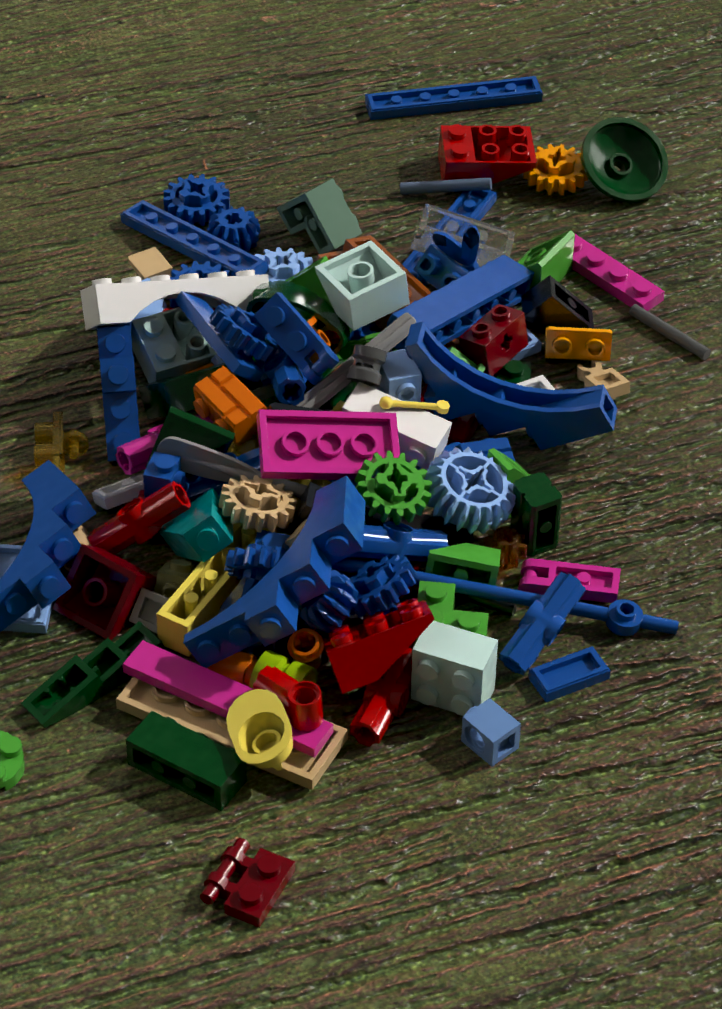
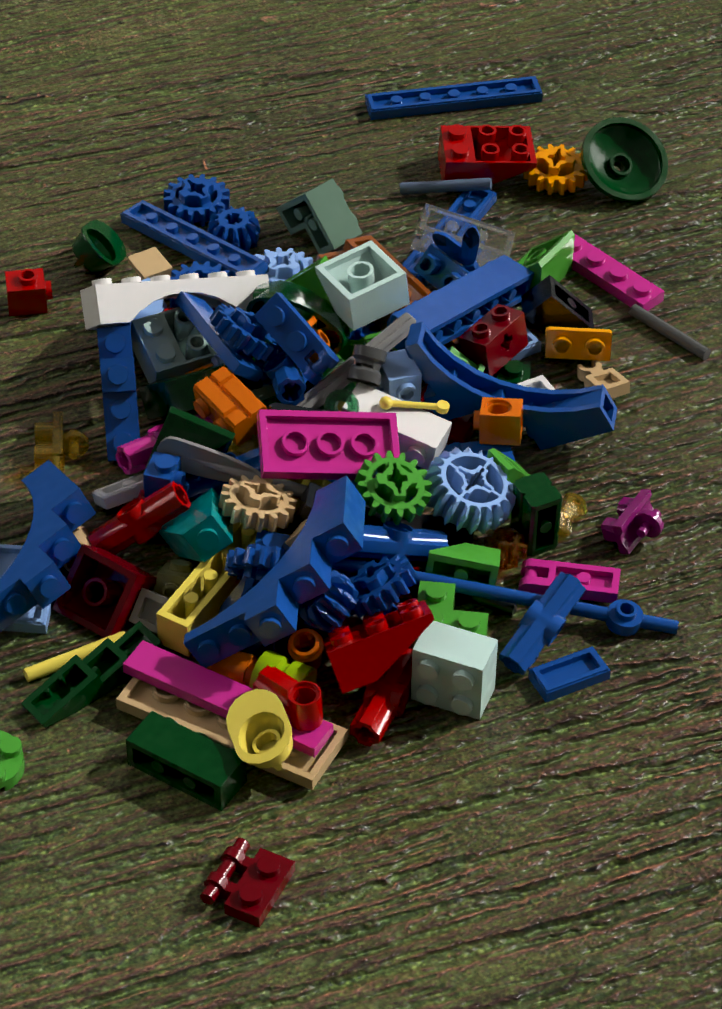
(27, 292): none -> red brick
(54, 664): none -> light yellow bar
(98, 247): none -> dark green piece
(336, 396): none -> clear green plate
(490, 732): medium blue brick -> none
(499, 421): none -> orange brick
(572, 506): none -> clear yellow piece
(634, 522): none -> magenta hips

